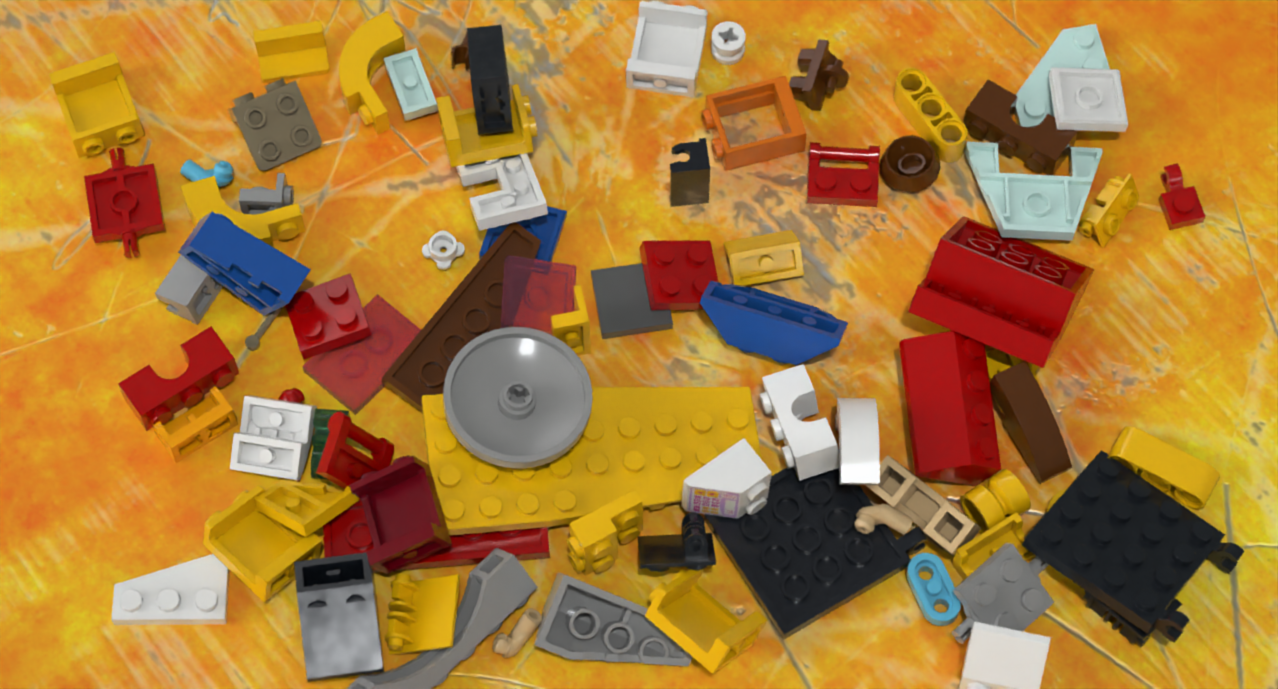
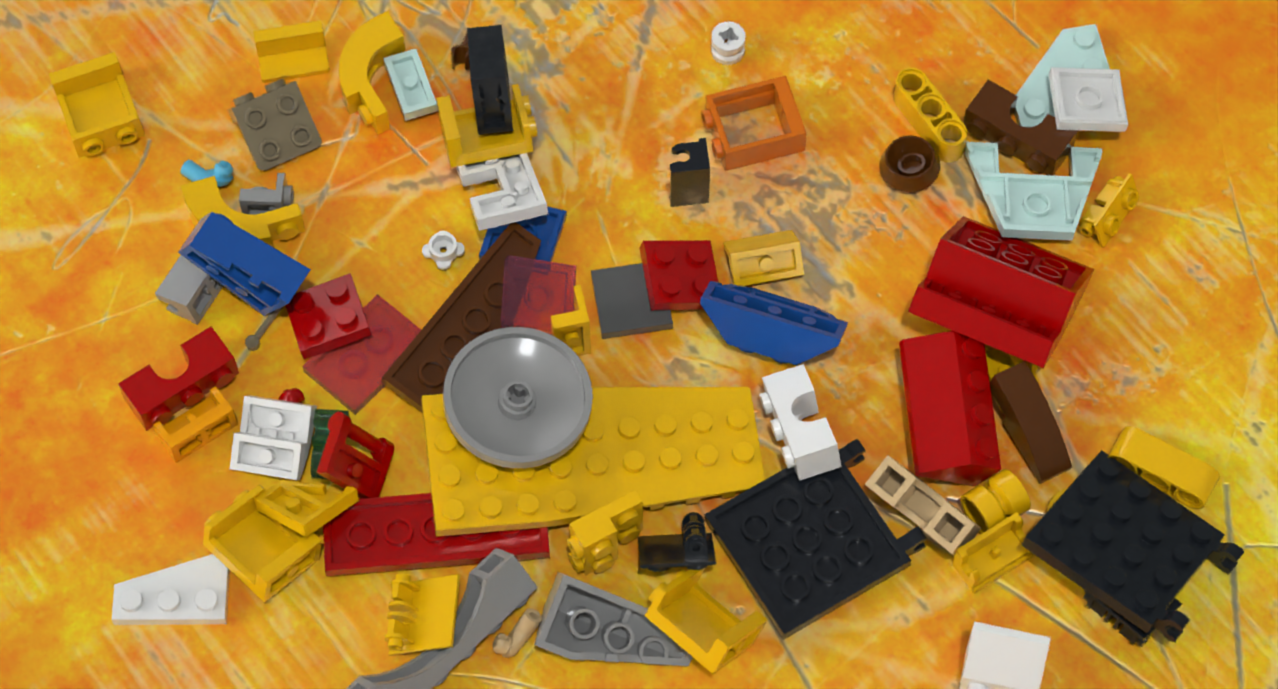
(124, 203): red plate -> none
(338, 617): slope -> none
(402, 514): dark red panel -> none
(667, 48): white panel -> none
(728, 484): white slope -> none
(822, 76): reddish brown hips -> none
(843, 185): red plate -> none
(858, 441): white arch -> none
(882, 514): tan arm -> none
(933, 591): medium azure plate -> none
(1003, 593): light grey plate -> none
(1179, 204): red plate -> none

